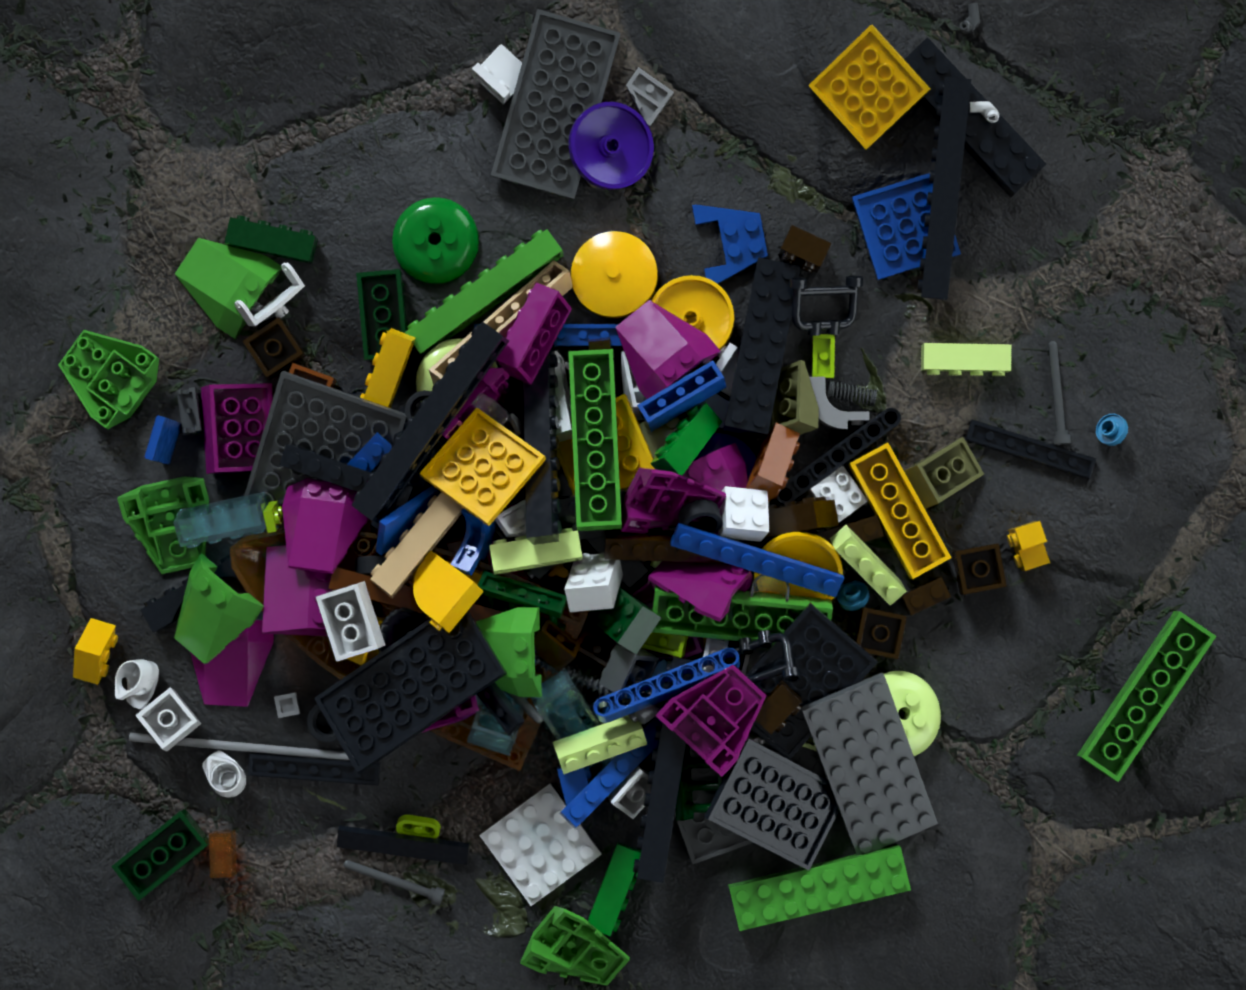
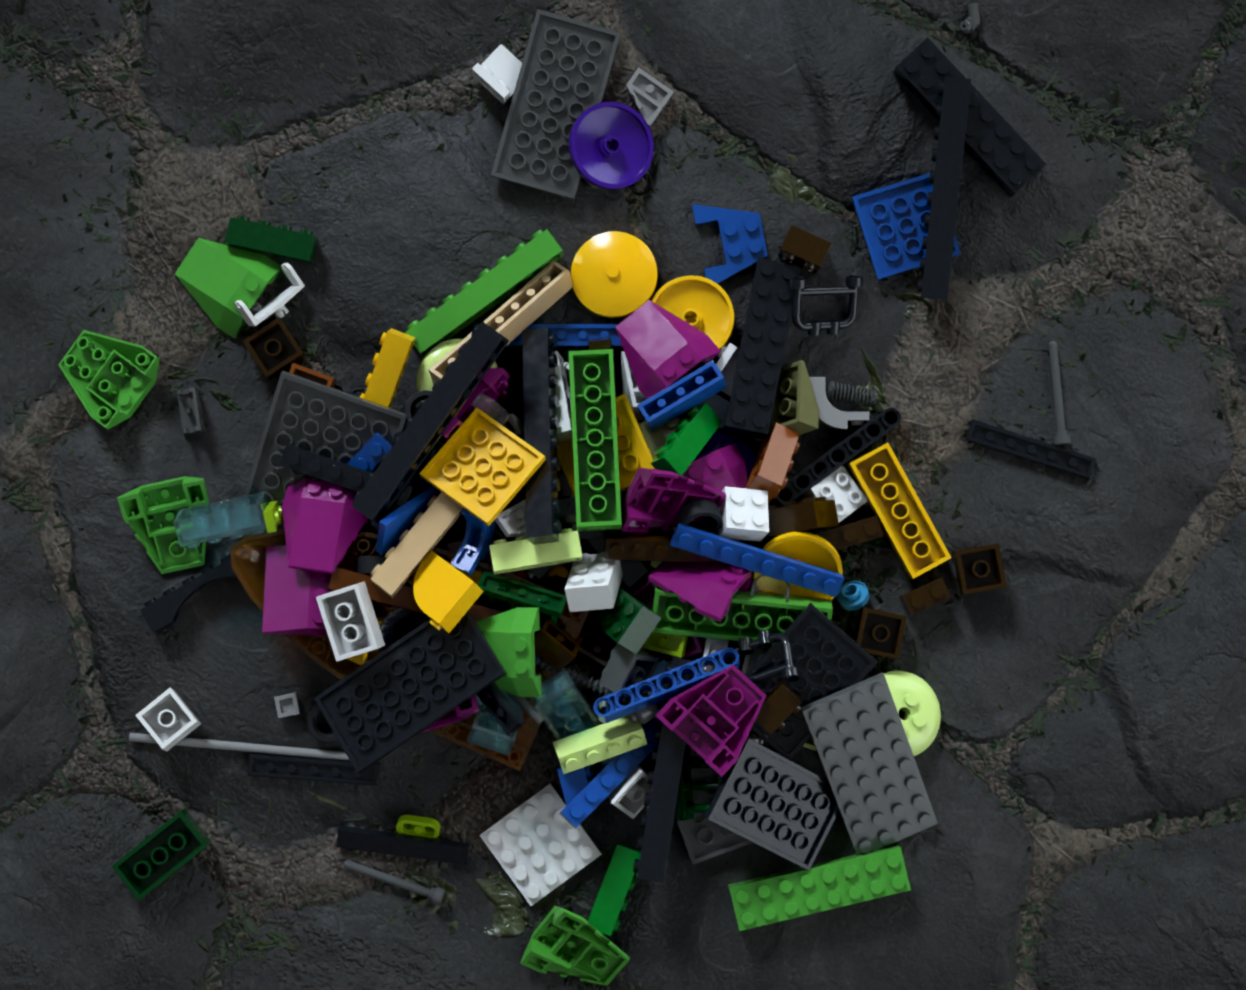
(94, 651): yellow brick -> none
(141, 682): white helmet -> none
(163, 440): blue tile -> none
(212, 612): bright green wedge -> none
(222, 854): clear orange brick -> none
(224, 774): white helmet -> none
(234, 425): magenta slope -> none
(235, 671): magenta wedge -> none
(380, 307): dark green brick -> none
(441, 261): green brick -> none
(534, 333): magenta brick -> none
(823, 356): lime plate -> none
(868, 565): yellowish green brick -> none
(869, 87): yellow plate -> none
(944, 473): olive slope -> none
(965, 358): yellowish green brick -> none
(986, 109): white arm -> none
(1028, 545): yellow brick -> none
(1111, 429): dark azure plate -> none
(1146, 695): bright green brick -> none

